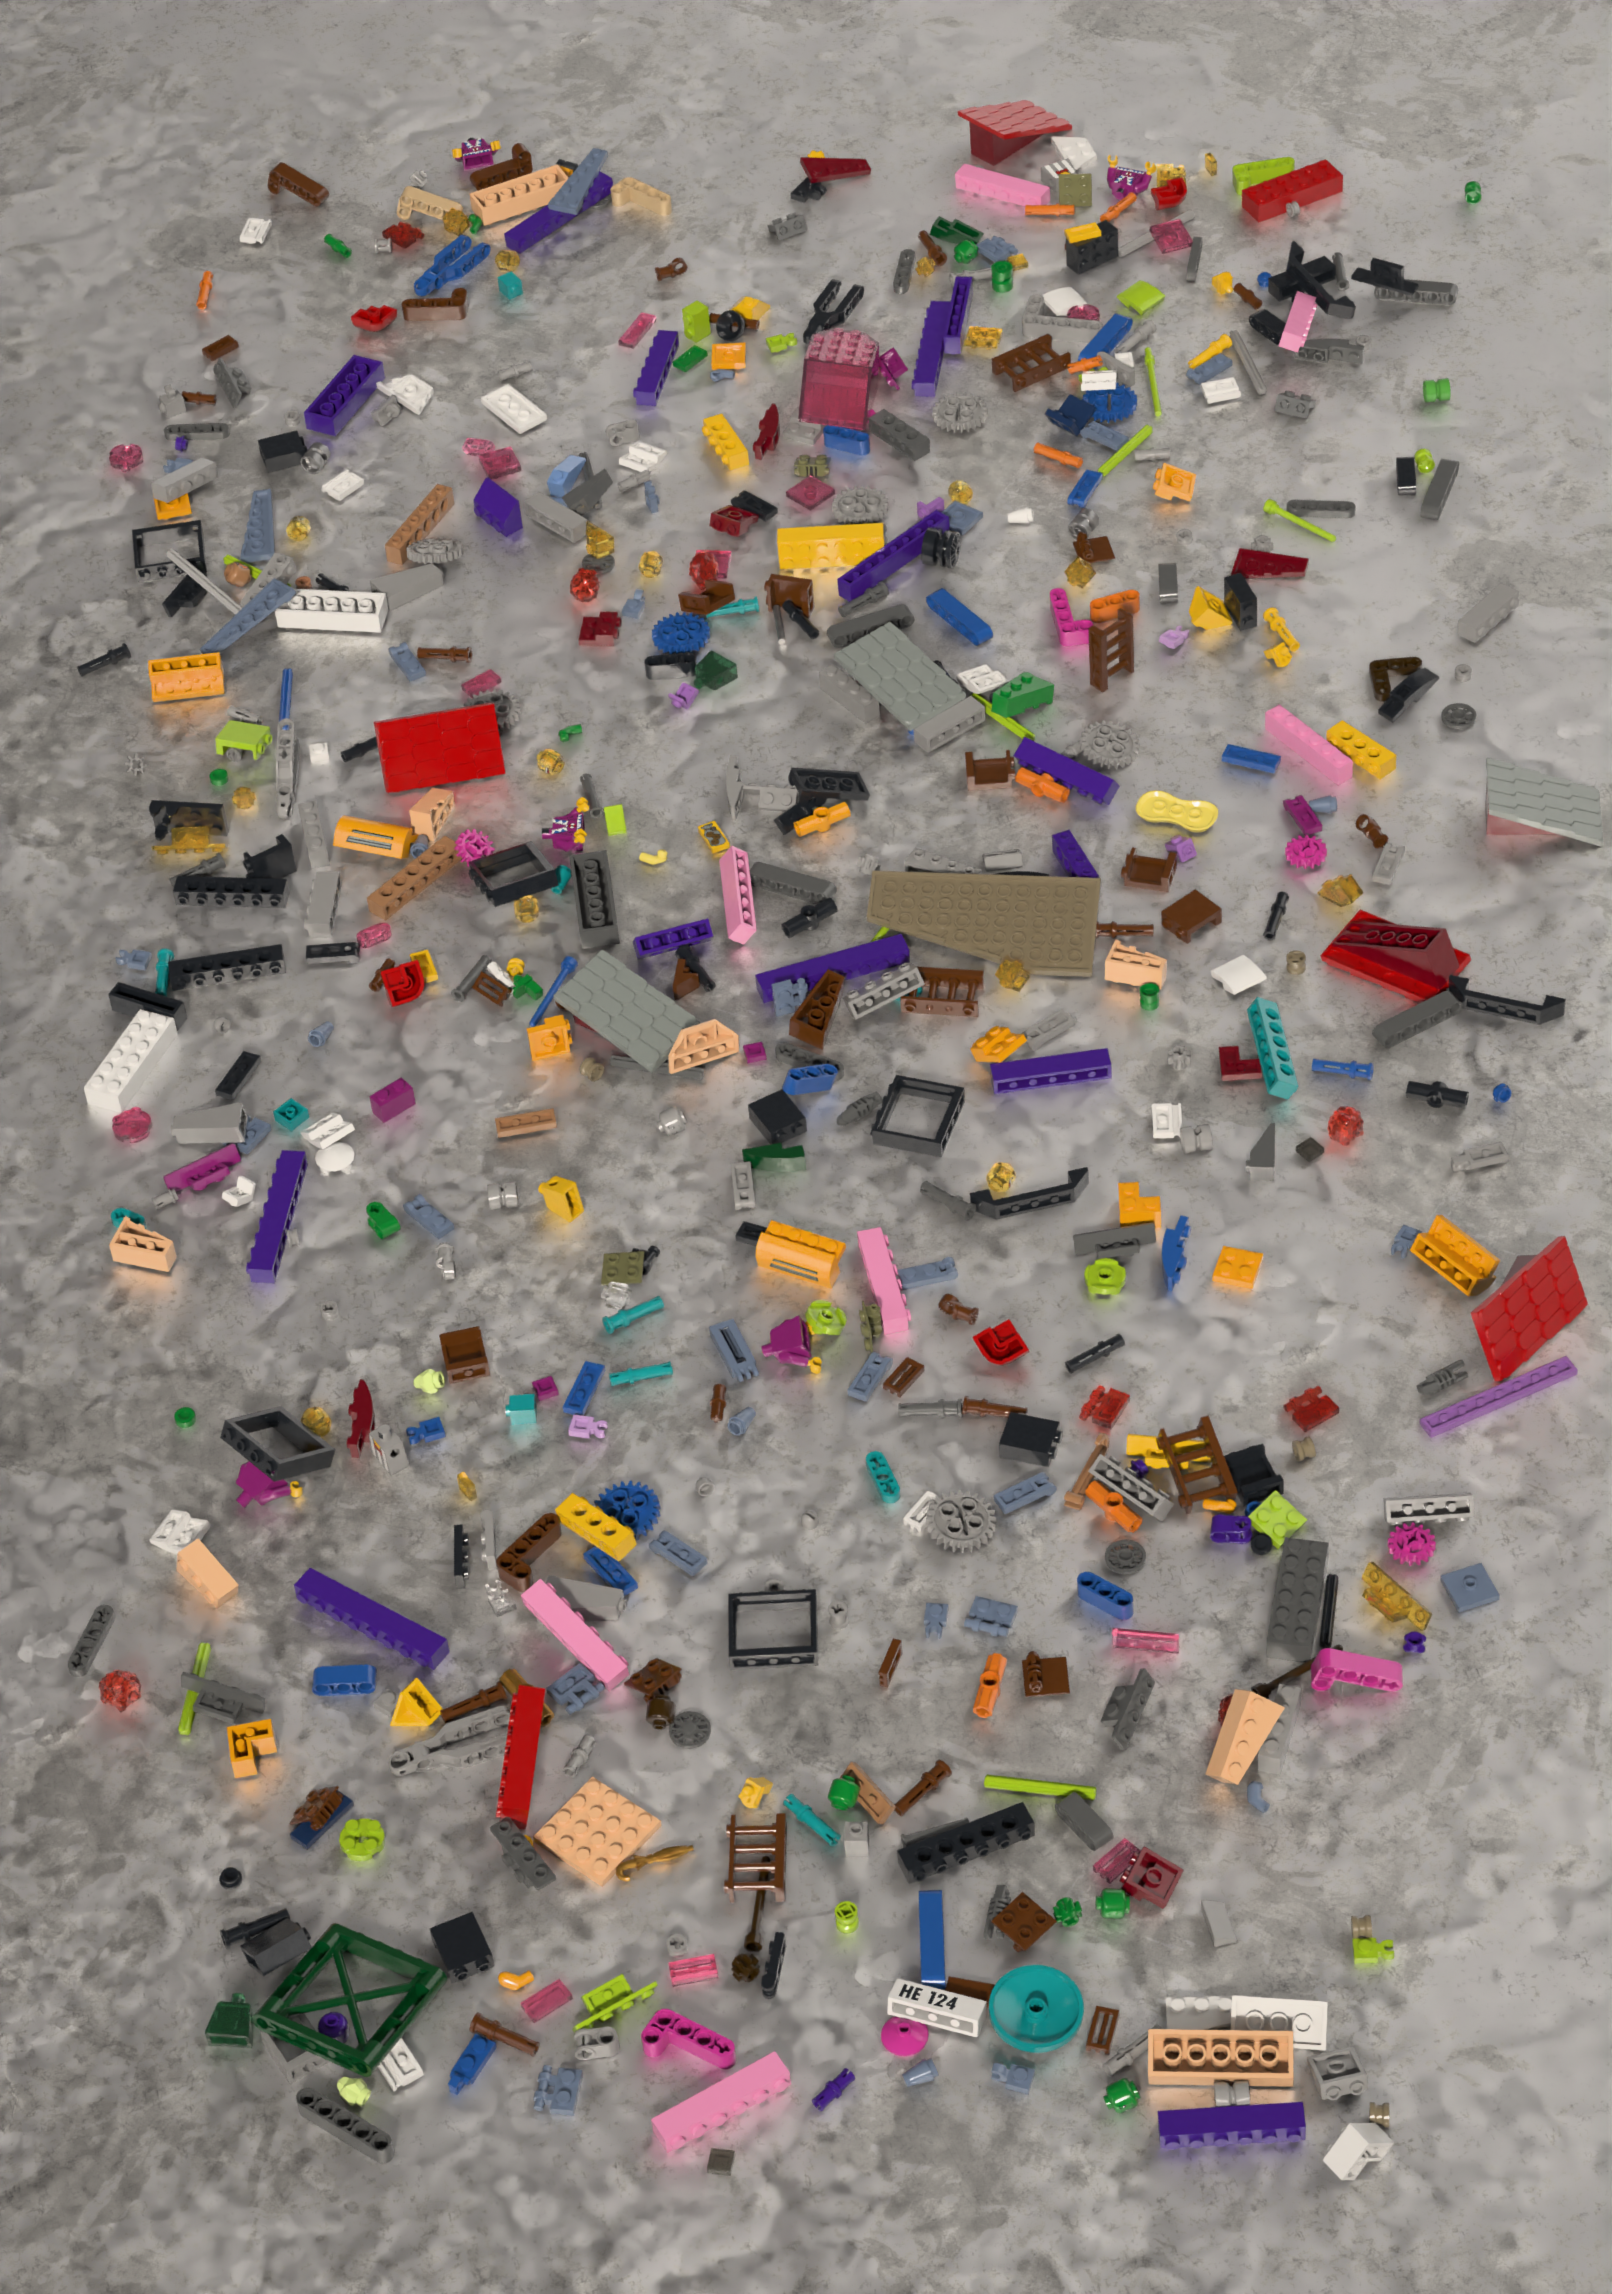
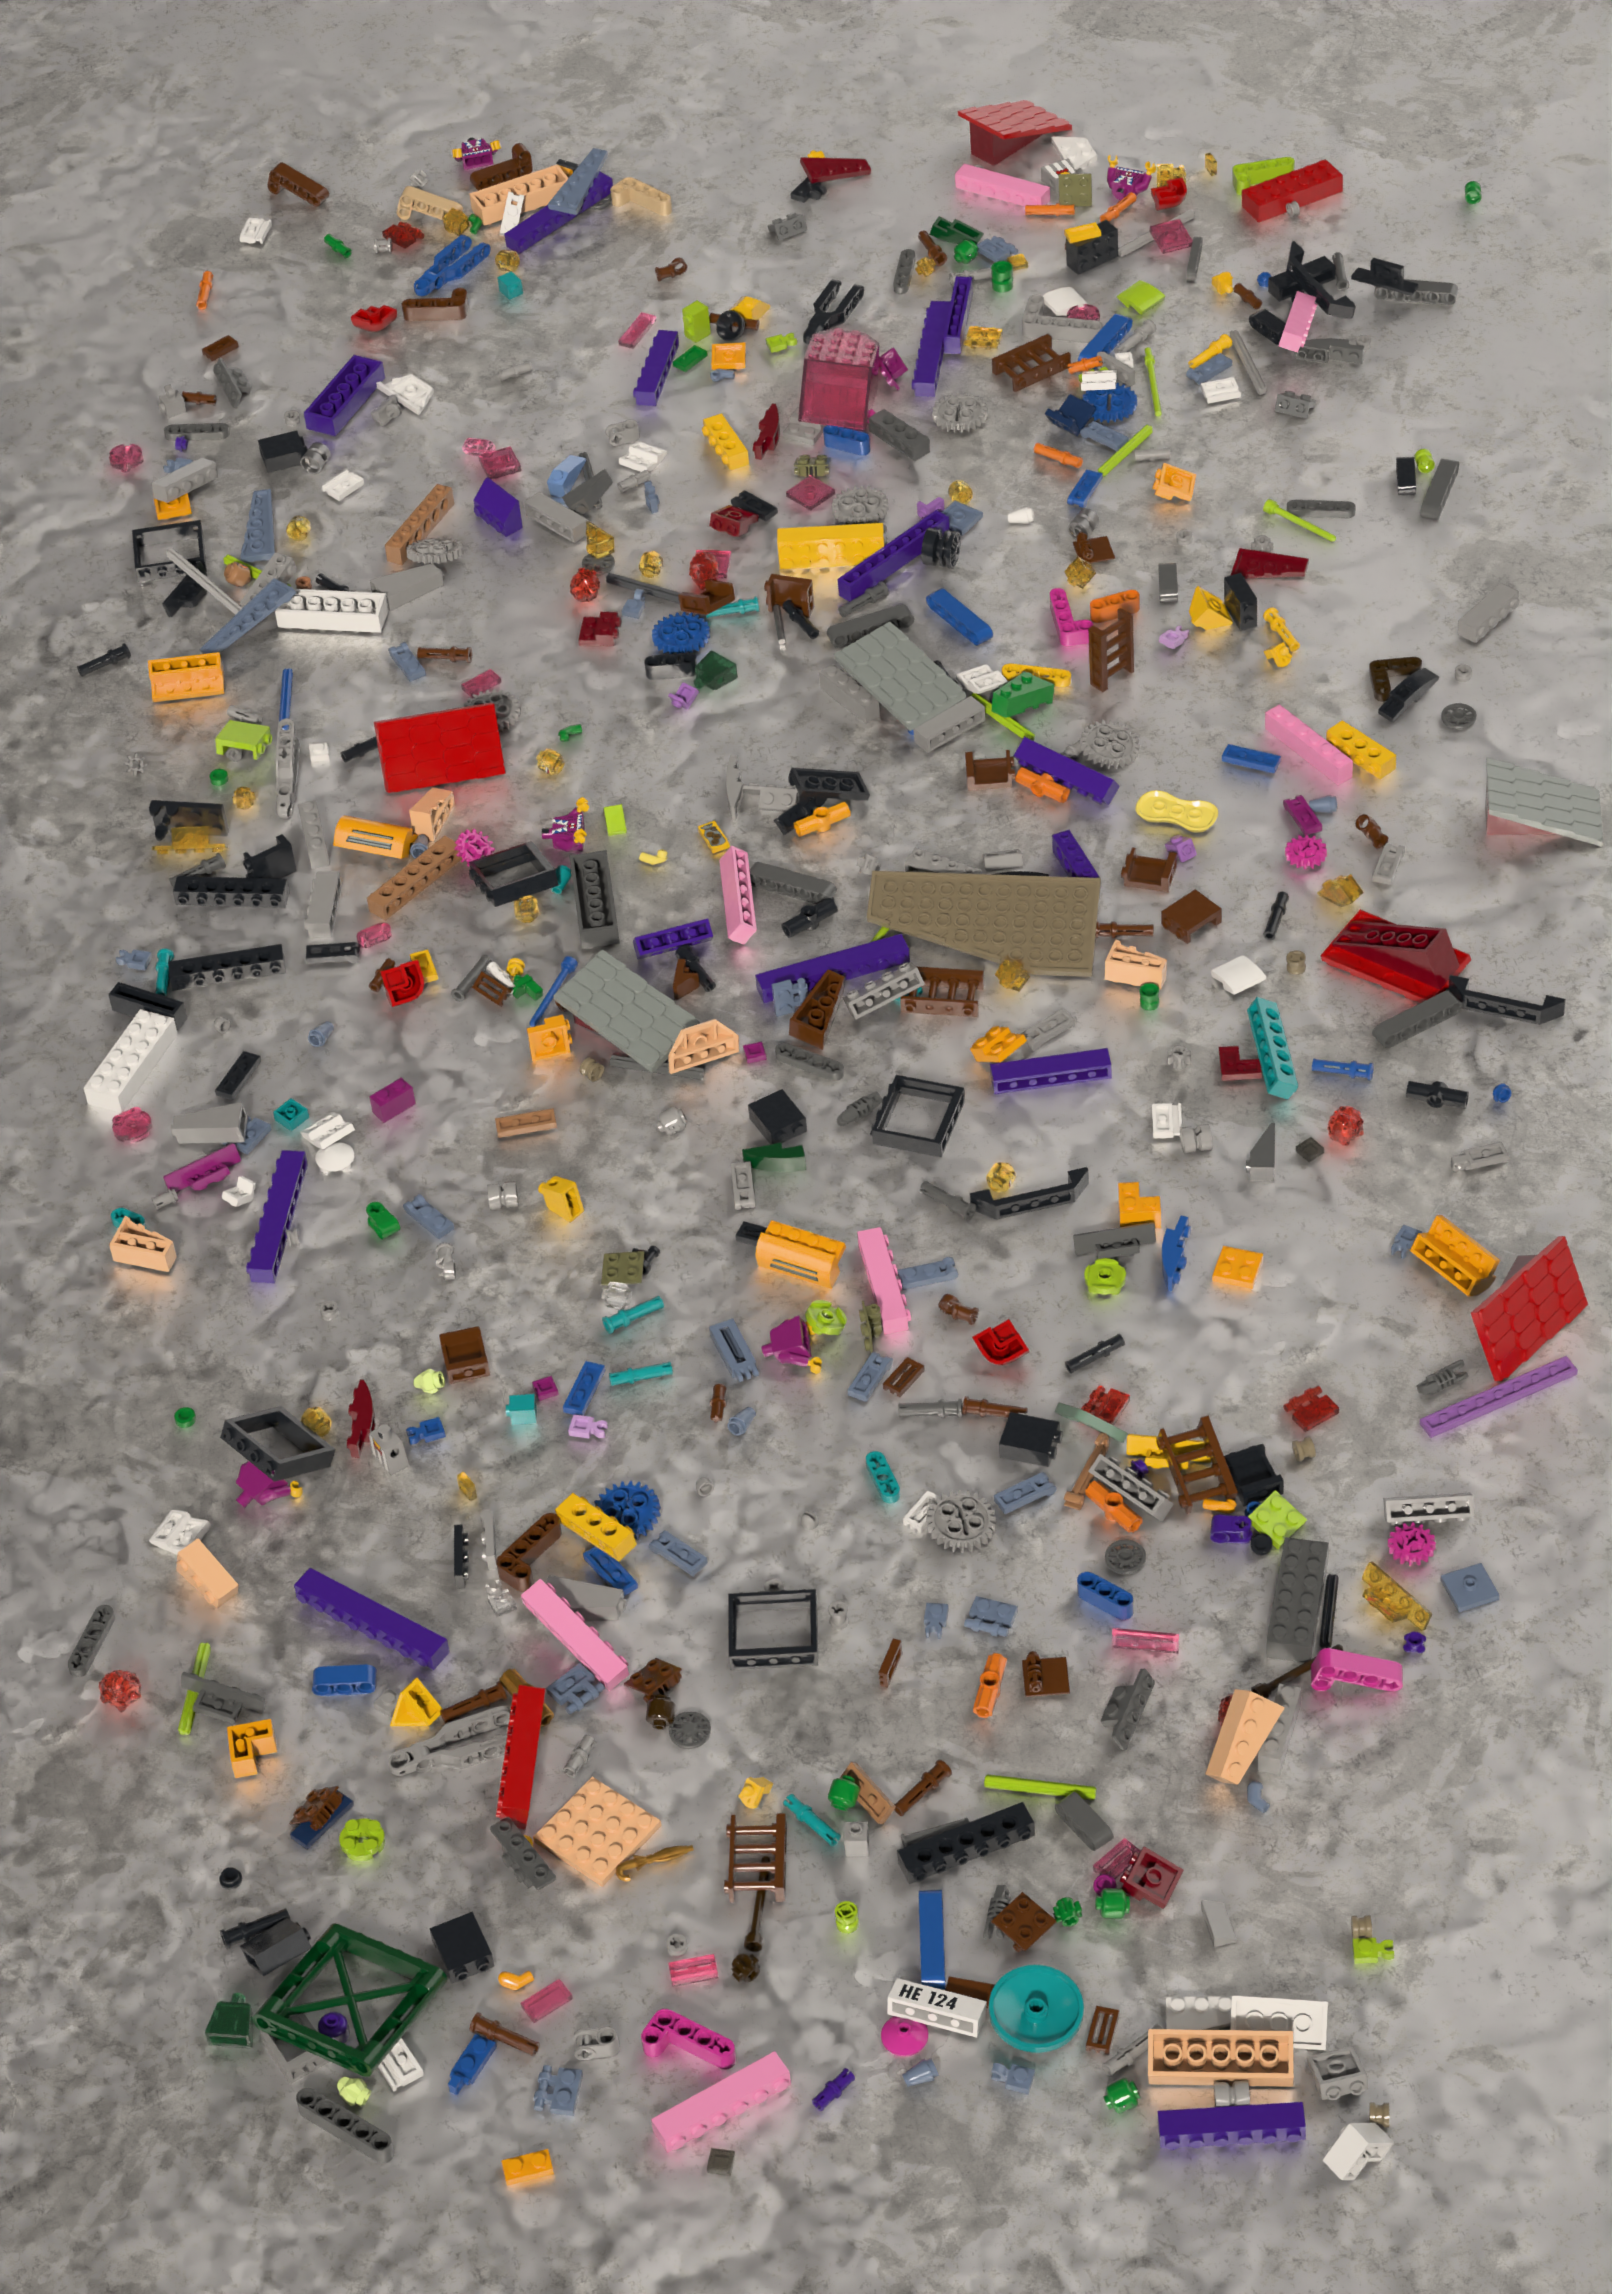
(511, 212): none -> white plate
(514, 408): white plate -> none
(527, 2167): none -> light orange plate
(591, 796): dark grey pin -> none
(609, 1998): lime bracket -> none
(648, 588): none -> black axle
(774, 1966): black hinge -> none
(809, 1079): blue beam -> none
(1061, 679): none -> yellow beam
(1090, 1420): none -> sand green beam
(1104, 1881): none -> magenta plate
(1436, 390): bright green wheel -> none

